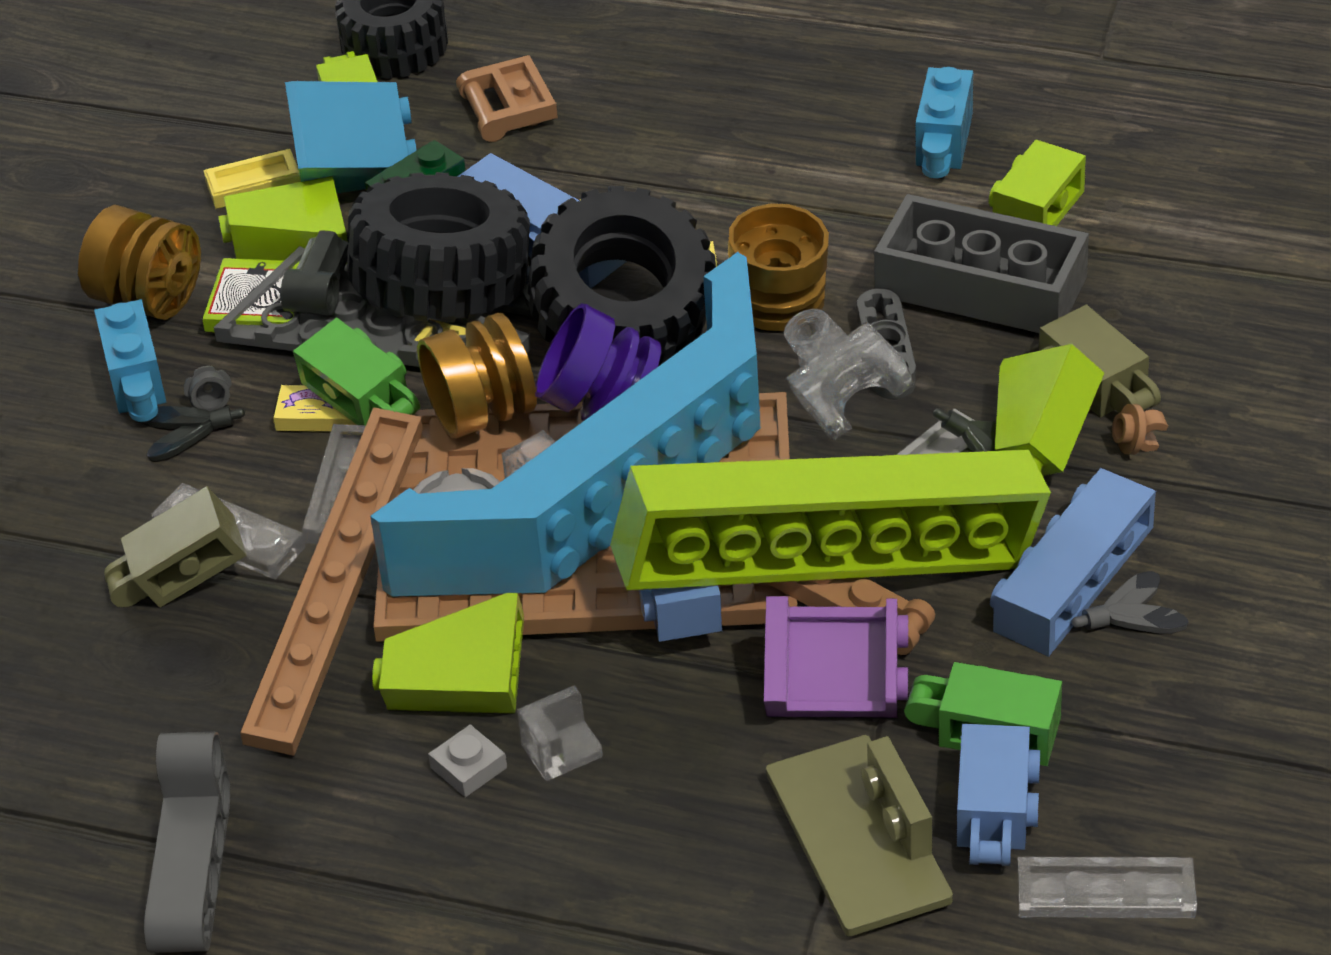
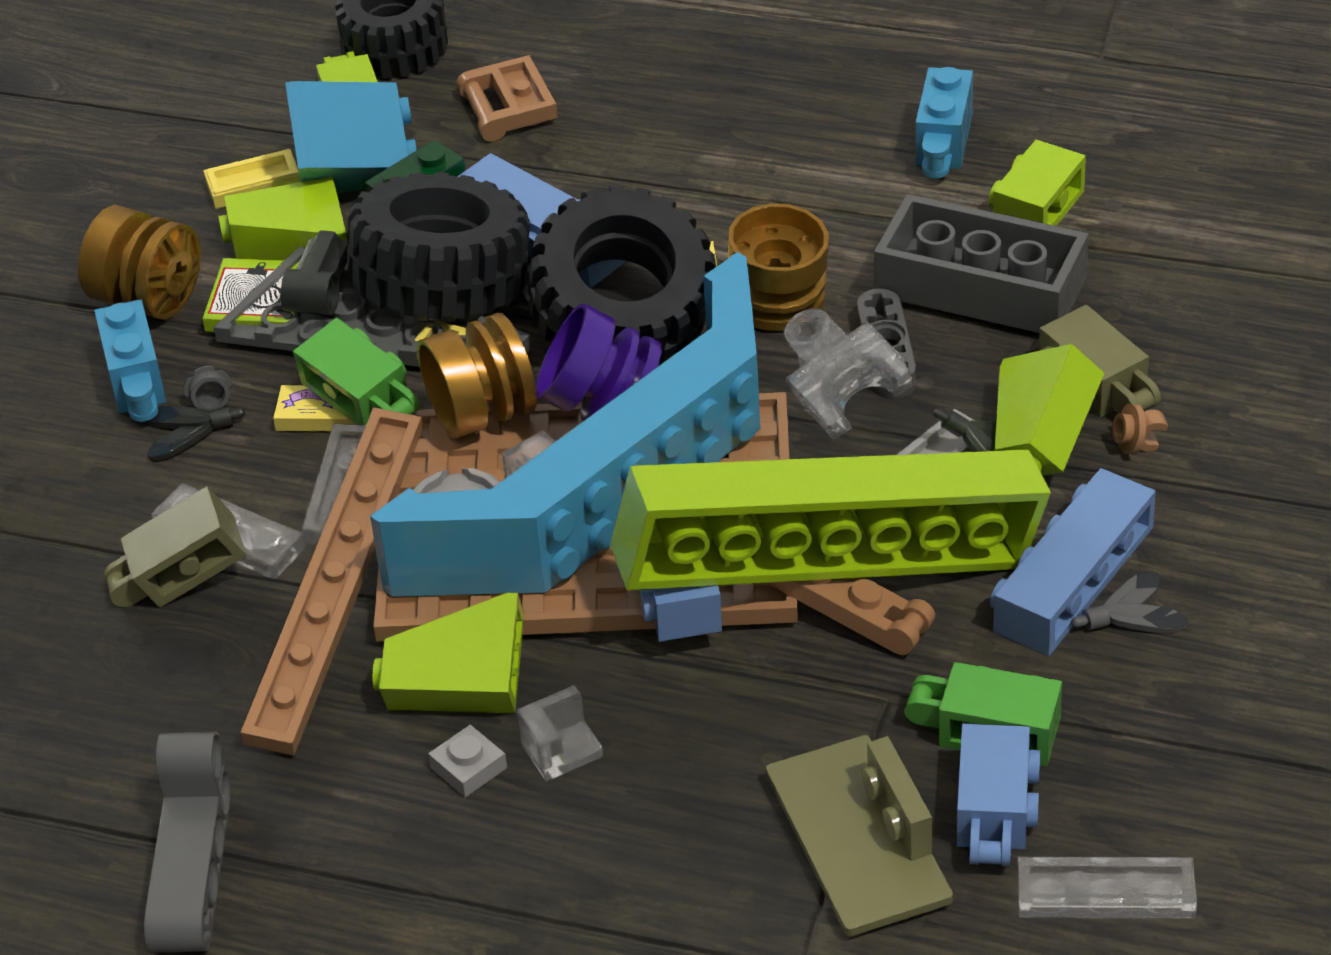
(833, 660): medium lavender panel -> none

